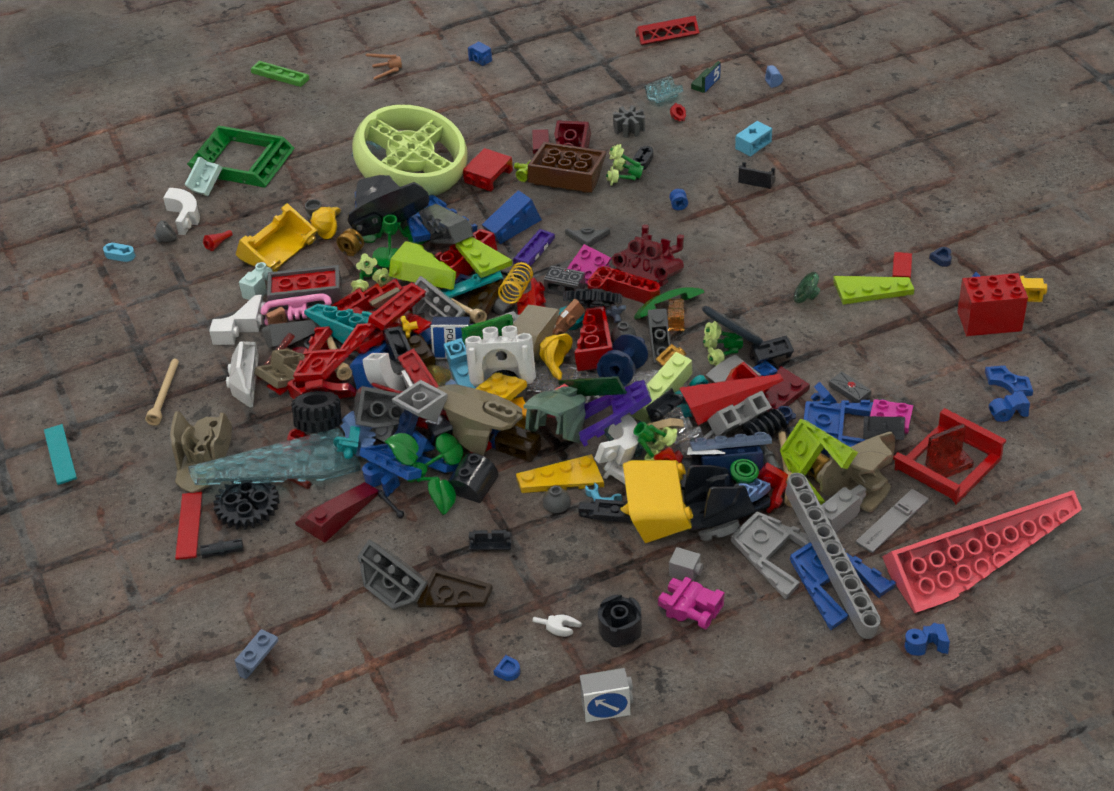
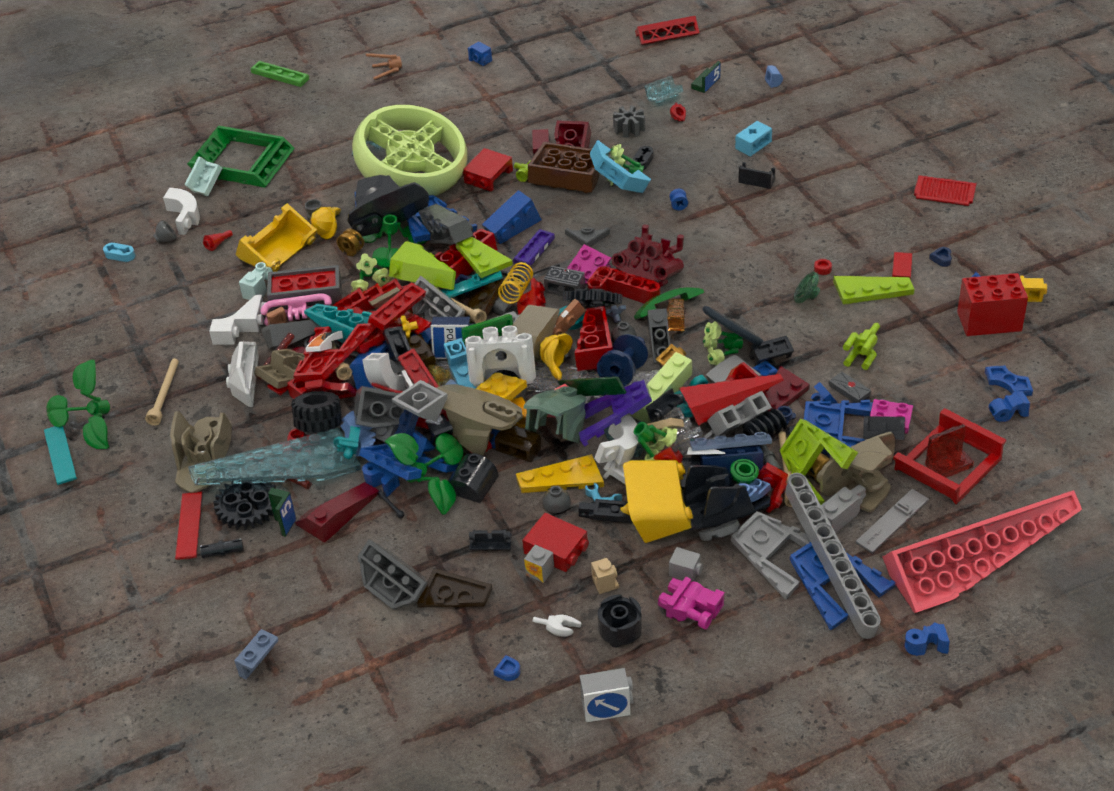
(95, 431): none -> green plant
(282, 509): none -> panel
(323, 341): none -> white slope
(539, 563): none -> light grey brick
(559, 537): none -> red brick
(604, 575): none -> tan brick
(614, 172): none -> medium azure slope
(823, 267): none -> red tile
(862, 345): none -> lime plant
(945, 190): none -> red window

